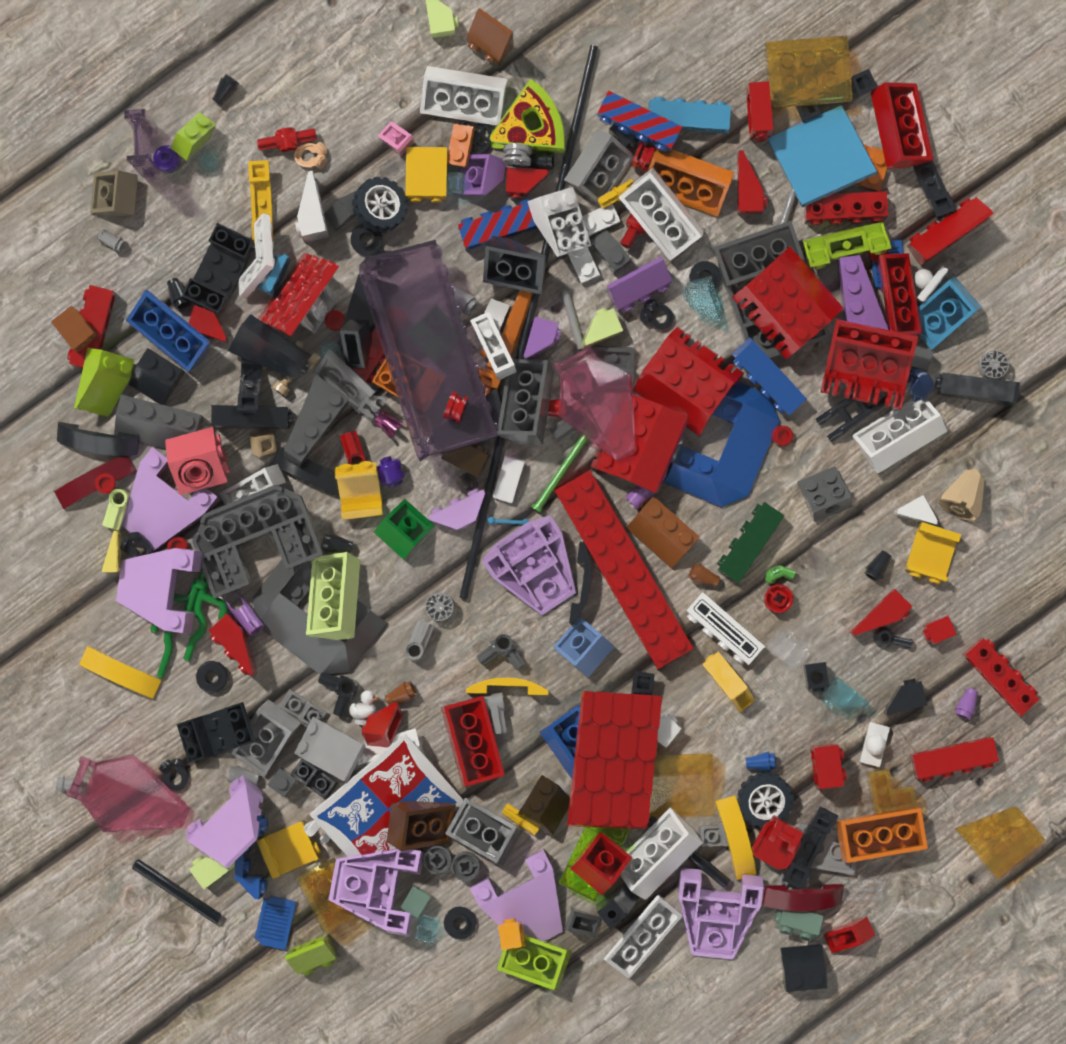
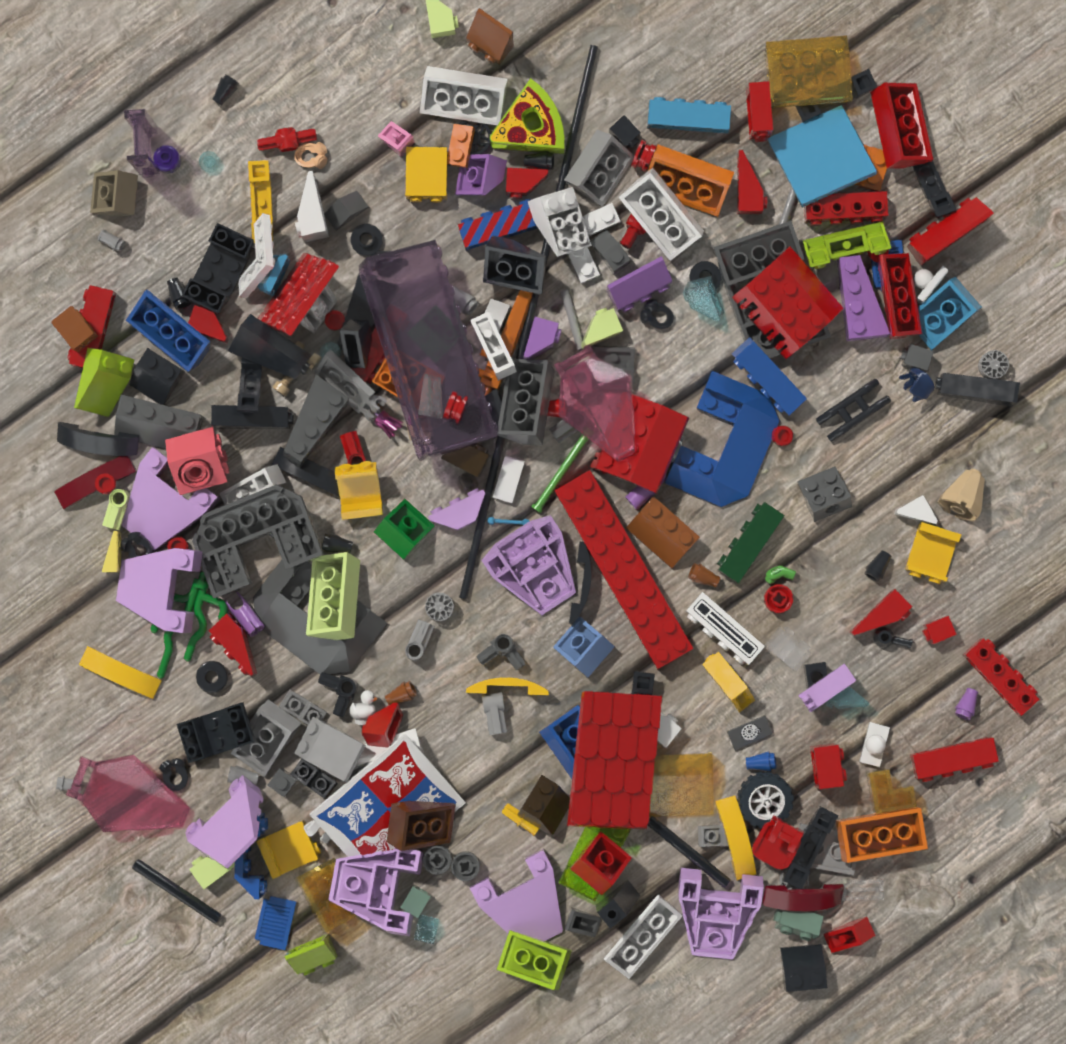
(192, 136): lime brick -> none
(262, 443): tan slope -> none
(387, 188): black wheel -> none
(390, 471): dark purple head -> none
(431, 397): none -> clear slope
(455, 183): clear light blue slope -> none
(459, 912): black piece -> none
(472, 741): red slope -> none
(484, 831): dark grey slope -> none
(511, 934): light orange brick -> none
(517, 155): light grey wheel -> none
(613, 196): yellow axle -> none
(638, 121): brick -> none
(659, 853): white slope -> none
(687, 379): red slope -> none
(749, 732): none -> dark grey slope
(827, 687): none -> lavender hinge
(870, 362): red slope -> none
(899, 433): white slope -> none
(906, 697): black slope -> none
(1001, 839): clear yellow wedge -> none

